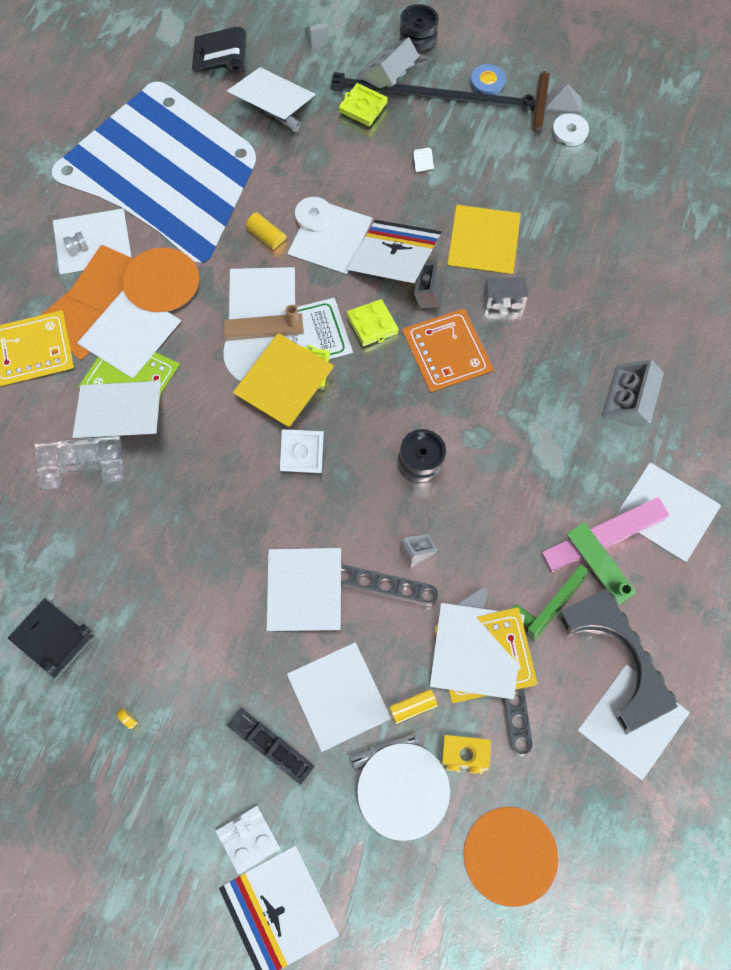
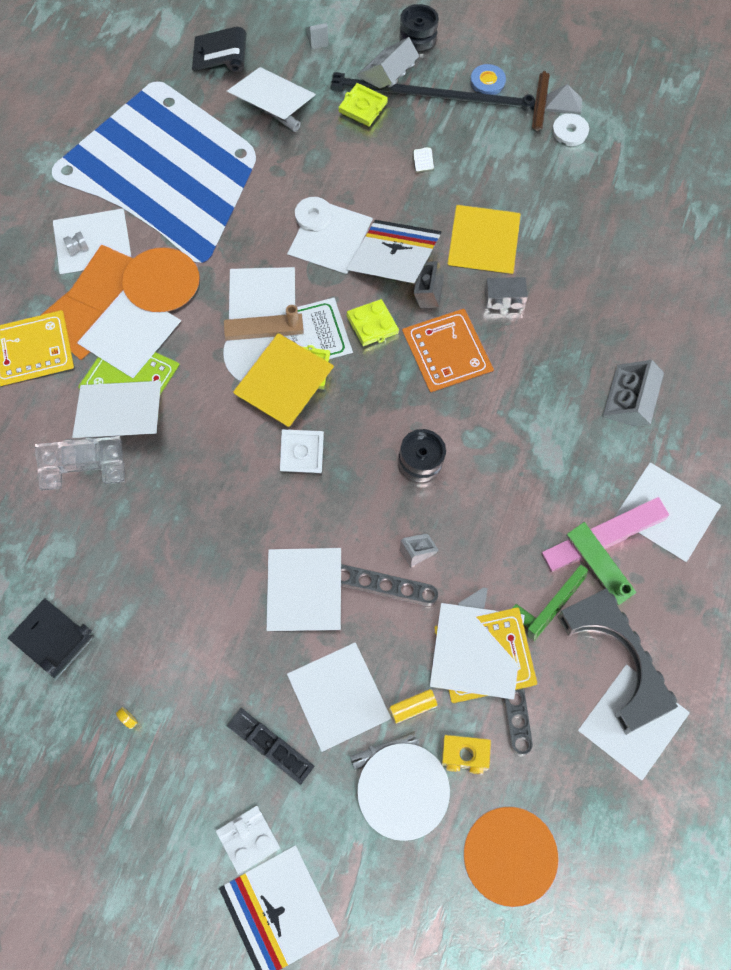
(265, 231): yellow brick -> none

